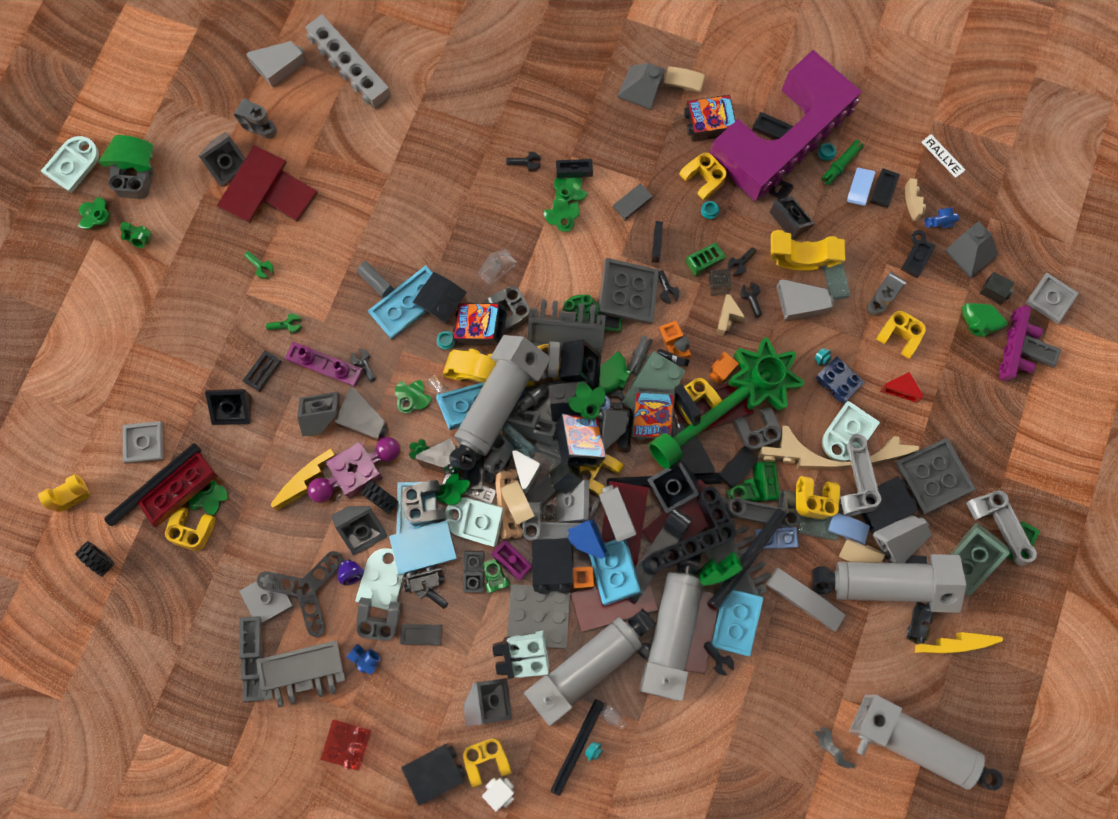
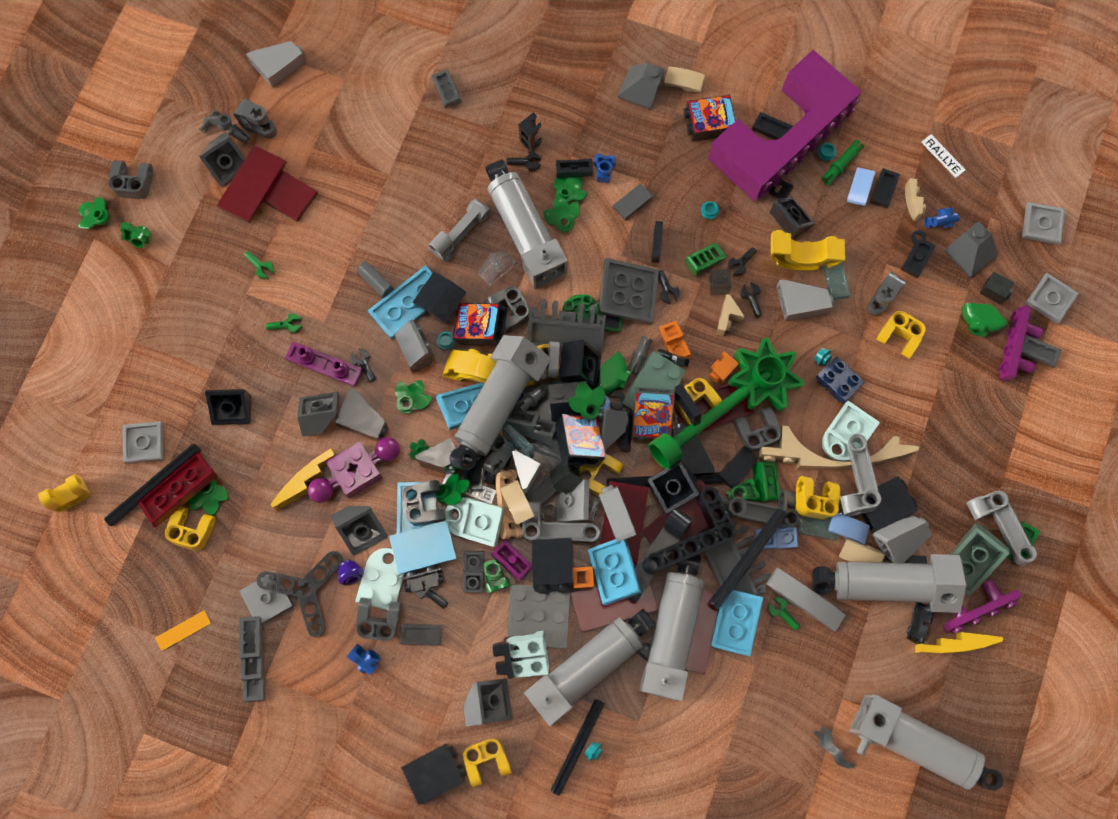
(71, 164): light aqua plate -> none
(94, 558): black tyre -> none
(127, 153): green slope -> none
(182, 630): none -> light orange sticker
(224, 123): none -> dark grey pin
(267, 376): black tile -> none
(300, 668): dark grey hinge -> none
(322, 28): light grey brick -> none
(345, 745): clear red hinge -> none
(379, 497): black tyre -> none
(411, 342): none -> slope
(437, 385): clear pin -> none
(444, 244): none -> light grey piece
(446, 88): none -> dark grey plate
(499, 793): white brick -> none
(527, 132): none -> black hinge
(540, 254): none -> light grey piece
(588, 539): blue slope -> none
(604, 167): none -> blue plate
(613, 716): clear cylinder -> none
(682, 344): dark grey hinge -> none
(706, 172): yellow piece -> none
(716, 572): green slope -> none
(719, 659): black bar -> none
(783, 613): none -> green bar
(904, 388): red slope -> none
(934, 476): dark grey plate -> none
(991, 609): none -> magenta plate
(1043, 223): none -> light grey plate

